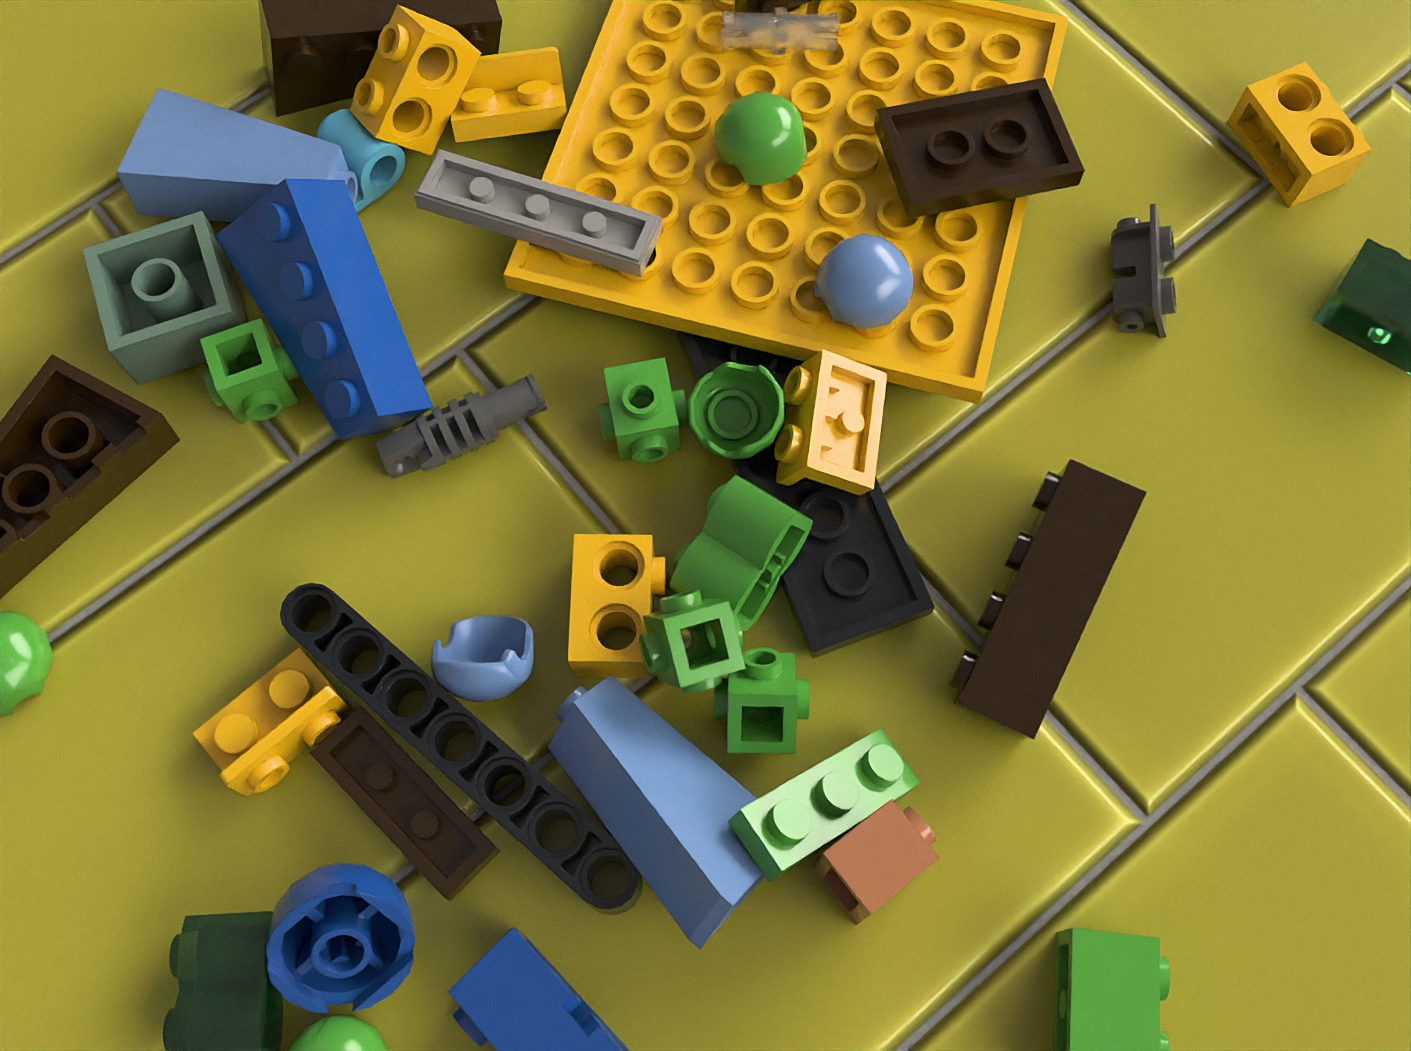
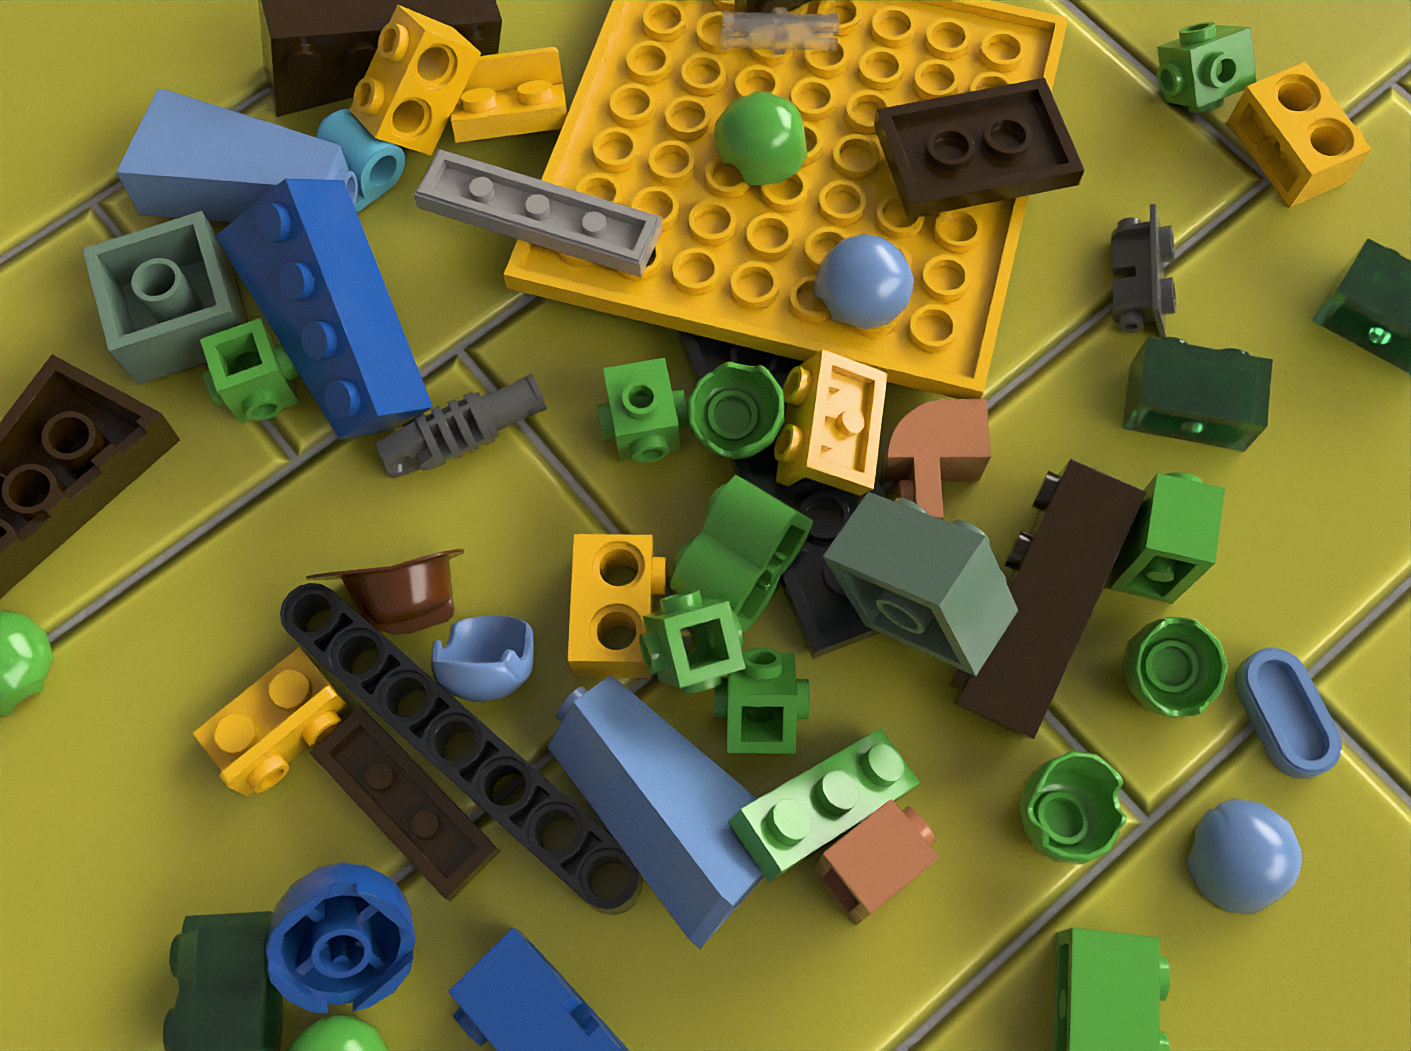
(402, 595): none -> reddish brown piece
(923, 580): none -> sand green brick
(936, 445): none -> nougat brick
(1072, 807): none -> bright green hair
(1170, 538): none -> bright green brick
(1174, 667): none -> bright green hair
(1198, 393): none -> clear green brick
(1206, 65): none -> bright green brick
(1244, 856): none -> medium blue hair
(1288, 713): none -> medium blue tile

